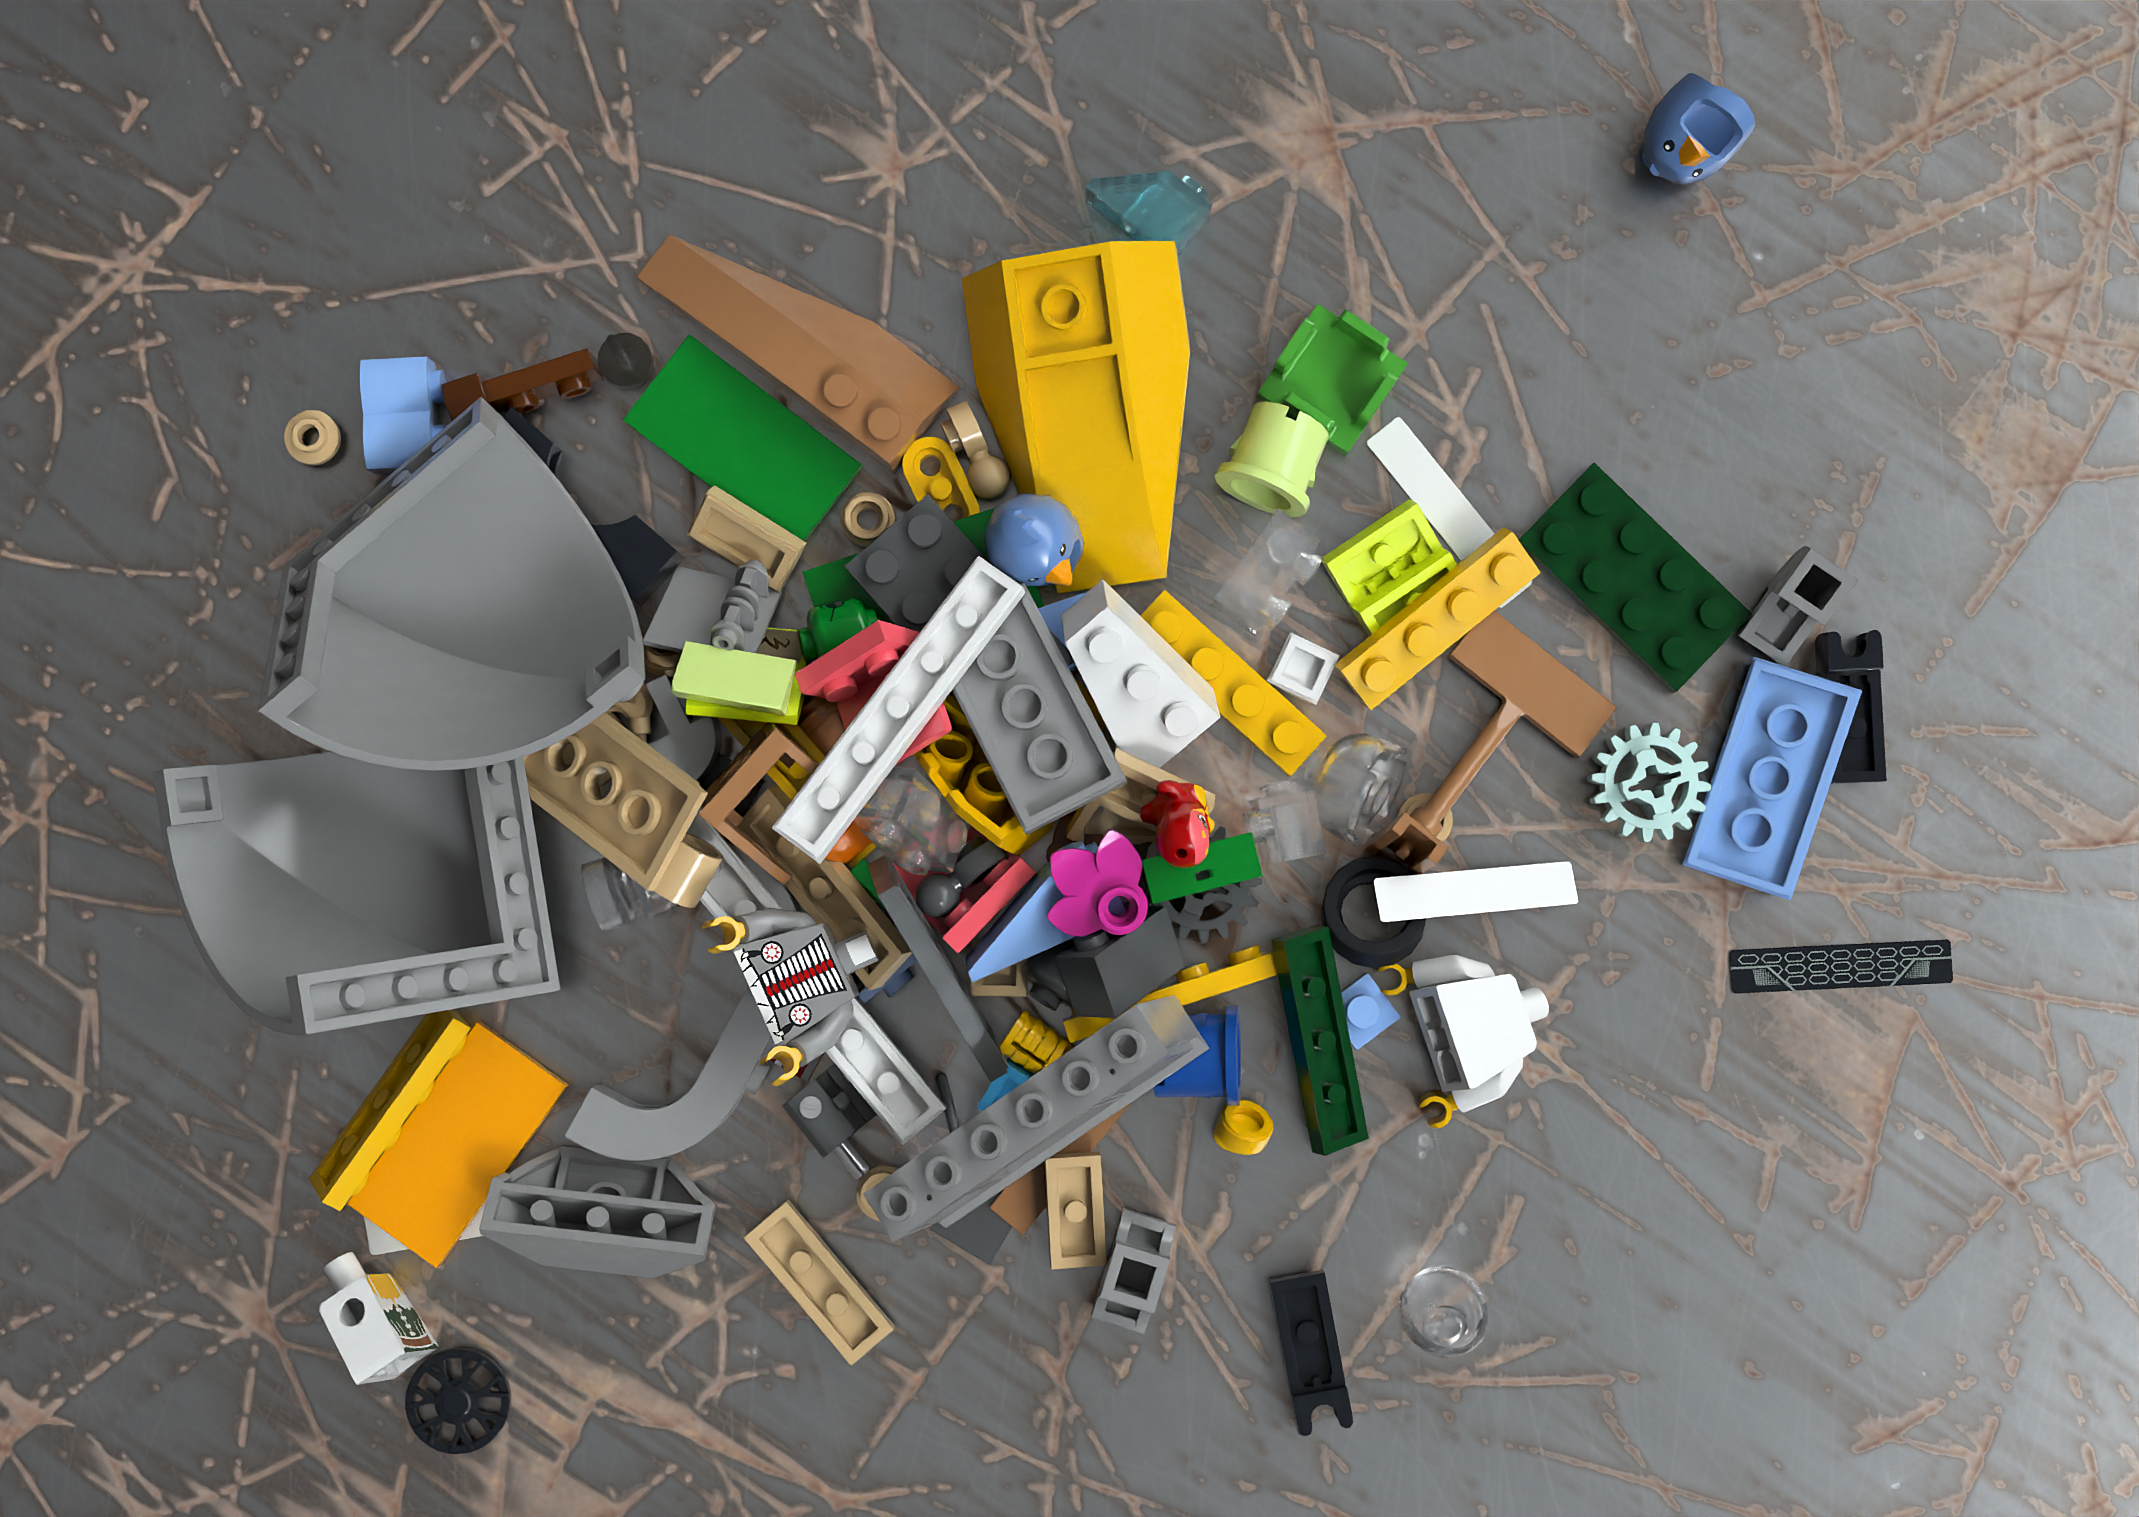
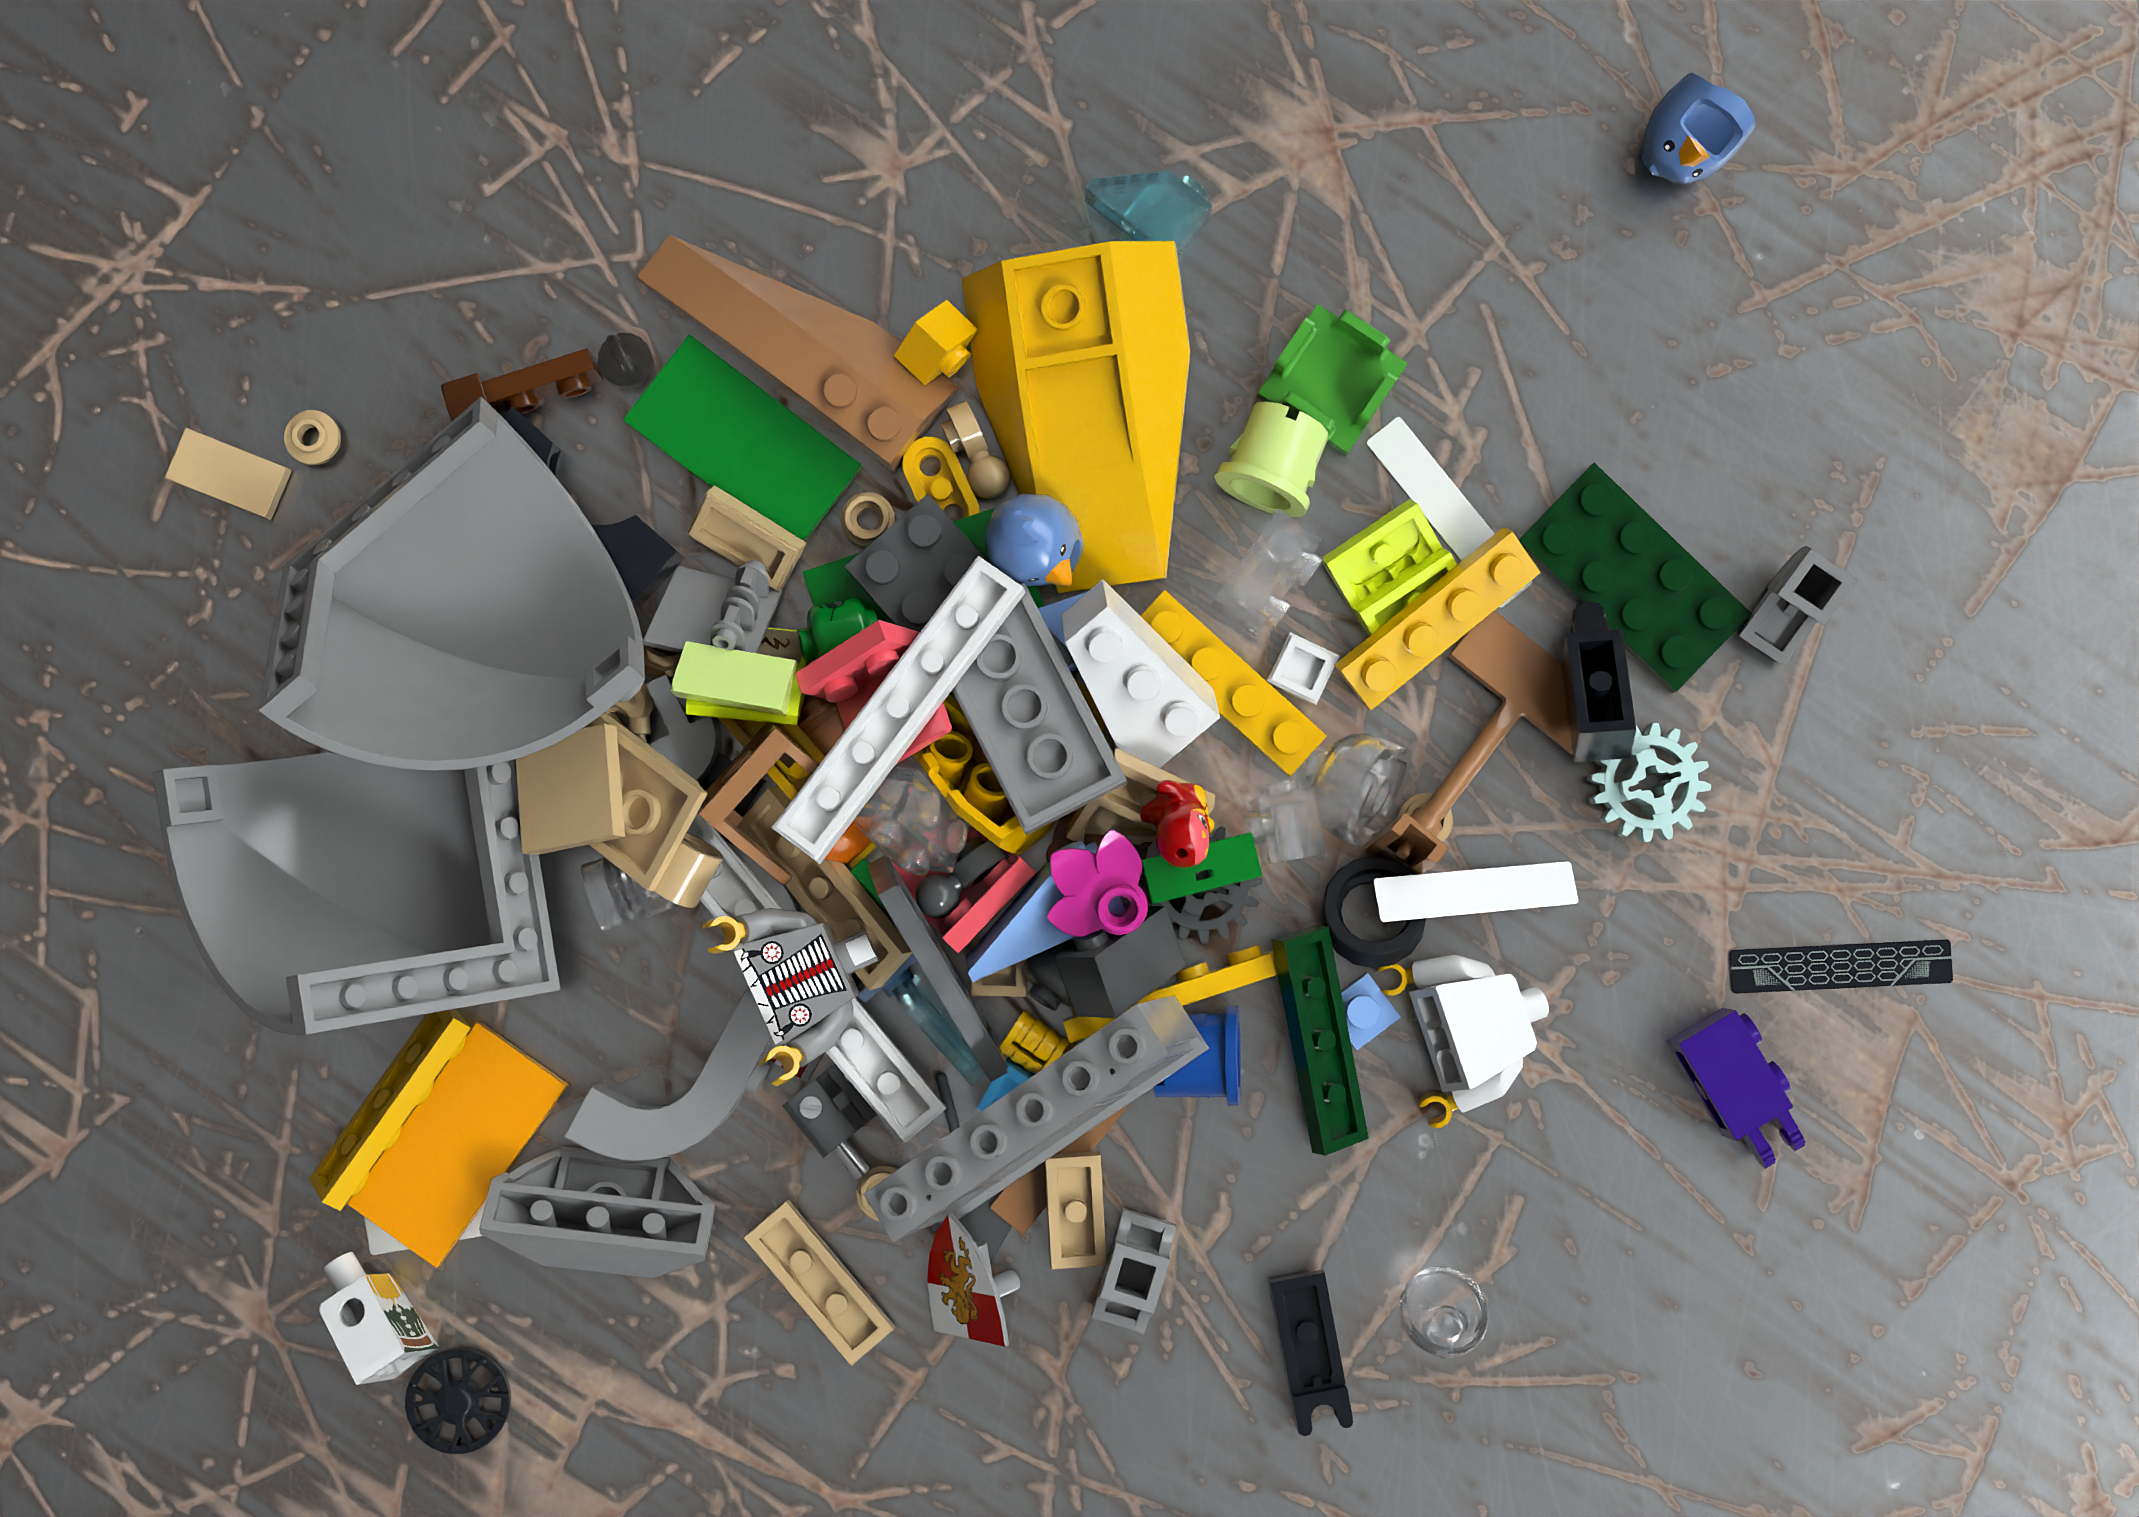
(228, 474): none -> tan tile
(398, 409): light blue brick -> none
(571, 792): none -> tan tile
(937, 343): none -> yellow plate
(938, 1030): none -> clear light blue tile
(962, 1288): none -> shield
(1243, 1128): yellow tile -> none
(1597, 687): none -> black hinge
(1737, 1081): none -> dark purple hinge
(1772, 778): light blue tile -> none
(1864, 747): black plate -> none

